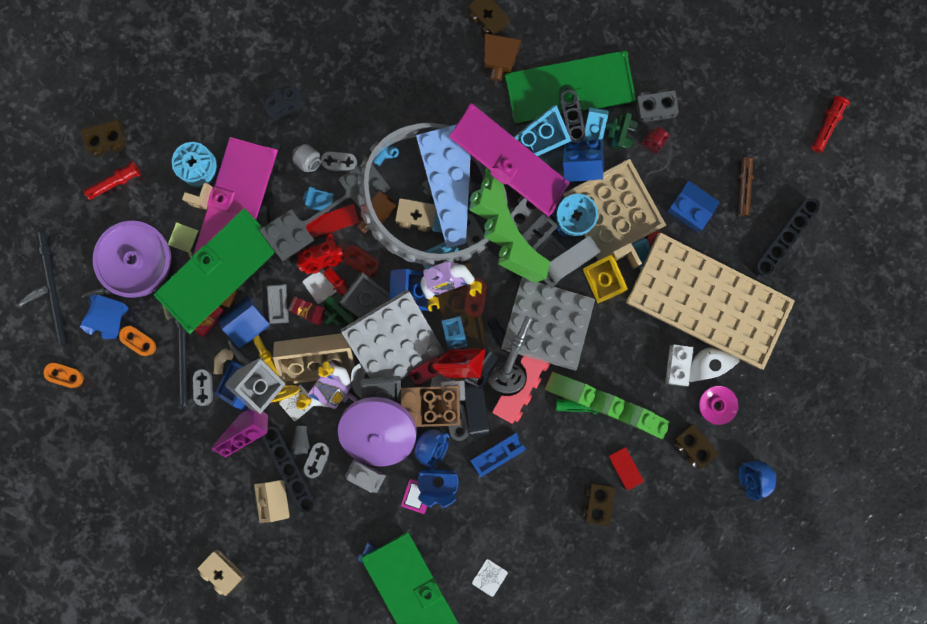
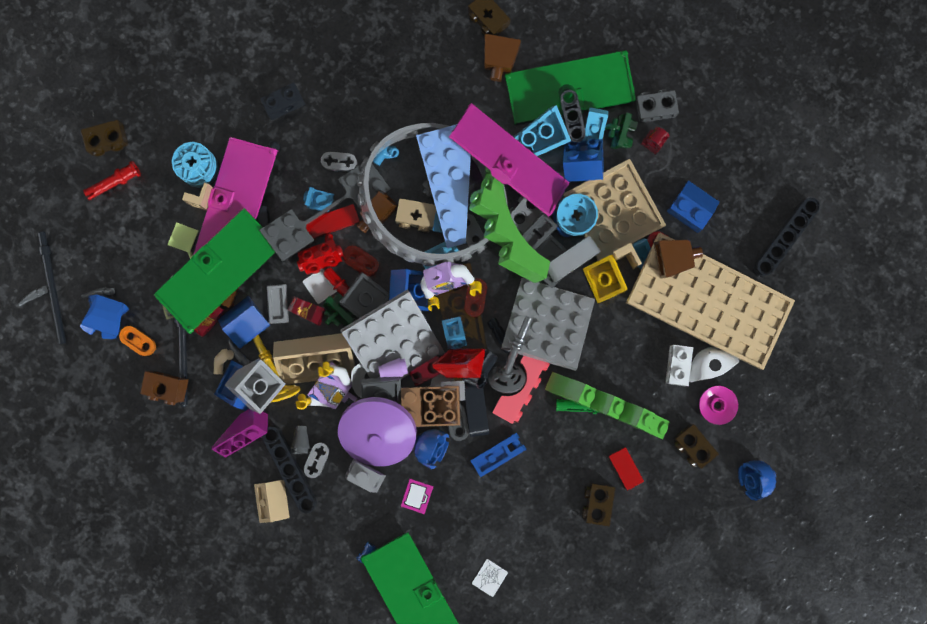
(64, 375): orange plate -> none
(131, 259): medium lavender dish -> none
(153, 387): none -> reddish brown brick
(197, 387): light grey beam -> none
(230, 577): tan brick -> none
(289, 405): white sticker -> none
(306, 158): light grey head -> none
(394, 368): none -> lavender cone
(441, 495): blue piece -> none
(675, 256): none -> reddish brown torso
(747, 163): reddish brown pin -> none
(833, 116): red pin -> none

